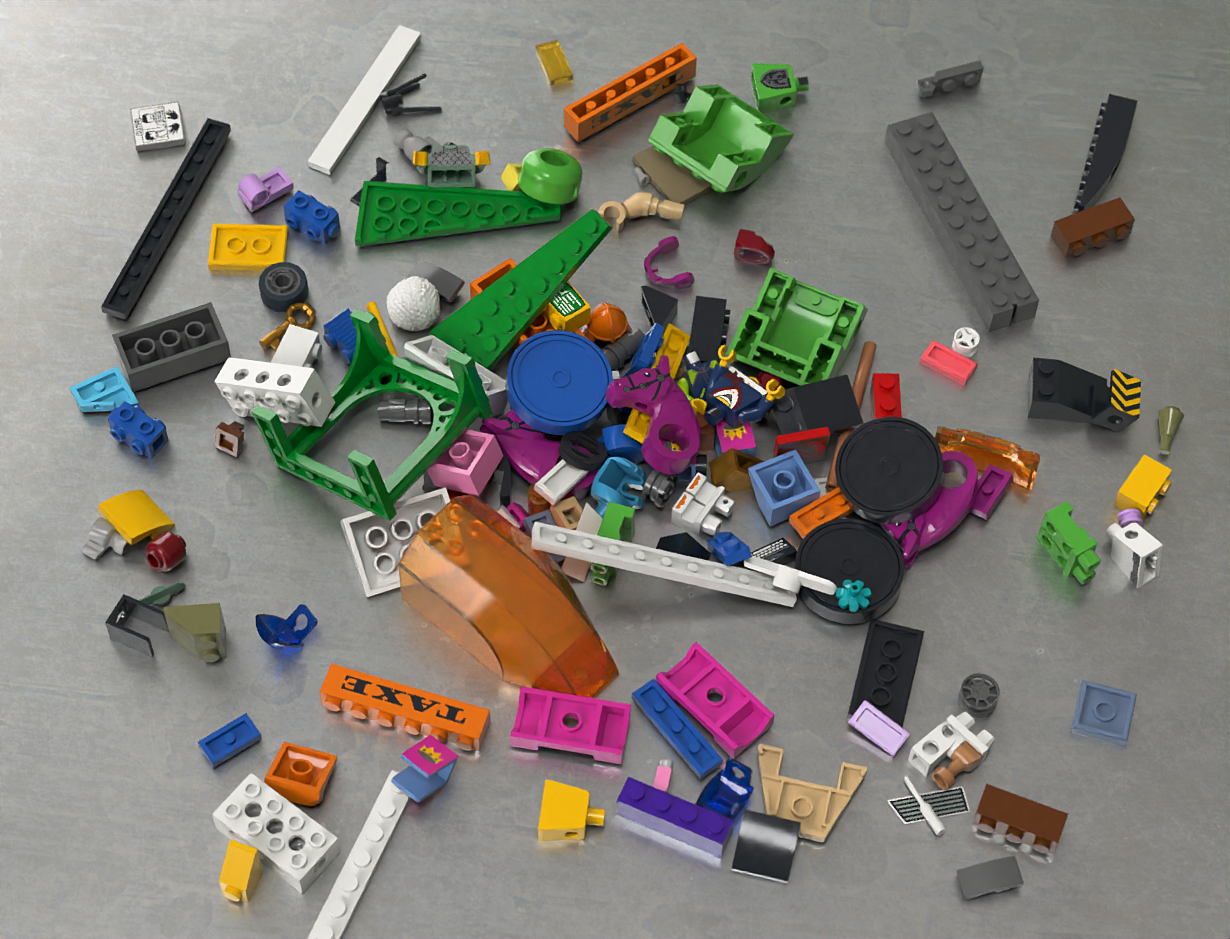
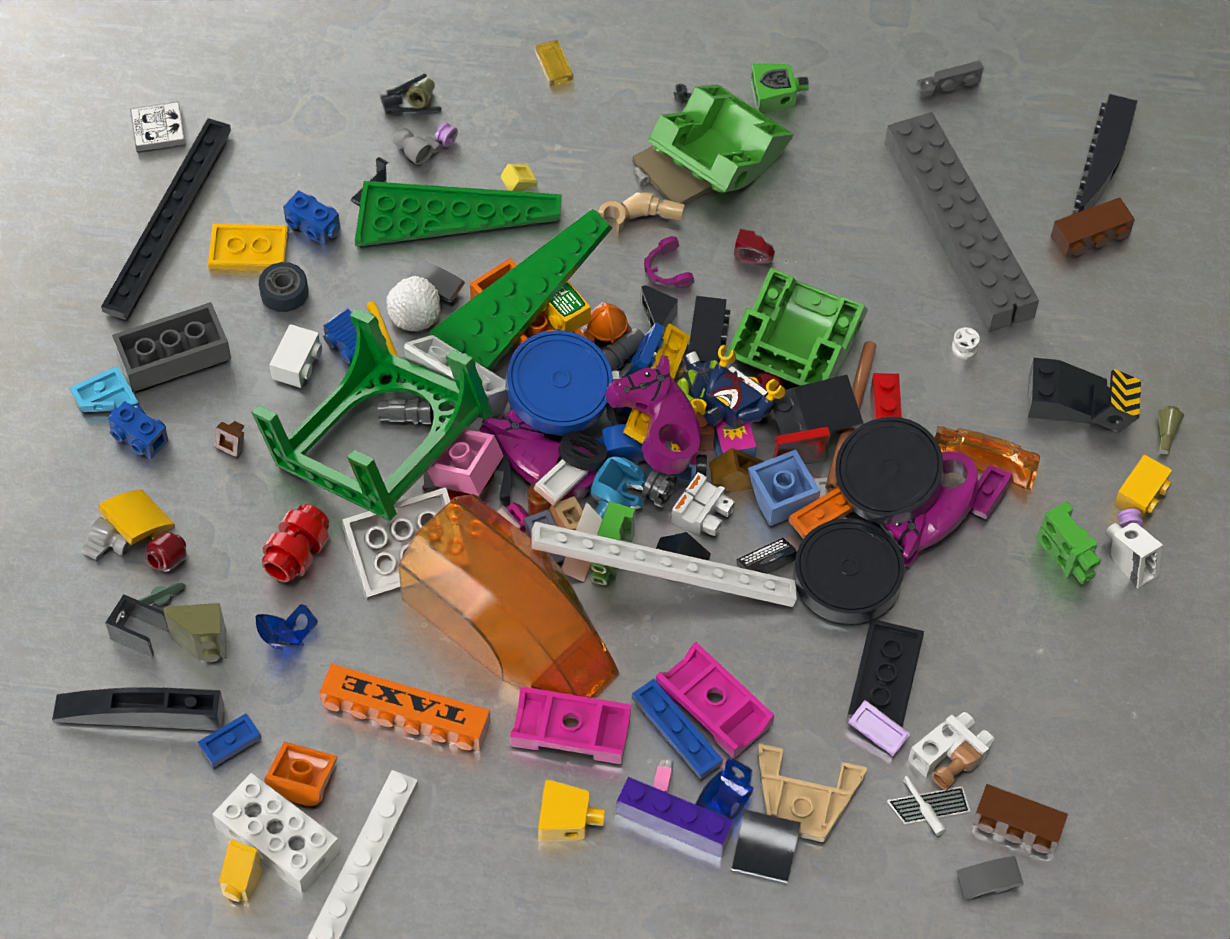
(142, 707): none -> black slope
(259, 191): lavender plate -> none
(272, 338): pearl gold piece -> none
(284, 389): white brick -> none
(291, 549): none -> red piece
(364, 100): white tile -> none
(420, 94): none -> olive cone
(429, 768): piece -> none
(446, 134): none -> lavender bush
(451, 165): torso -> none
(550, 176): bright green piece -> none
(629, 92): orange brick -> none
(728, 548): blue plate -> none
(790, 578): white piece -> none
(853, 595): teal plant -> none
(948, 363): coral tile -> none
(978, 696): dark grey wheel -> none
(1103, 713): sand blue tile -> none

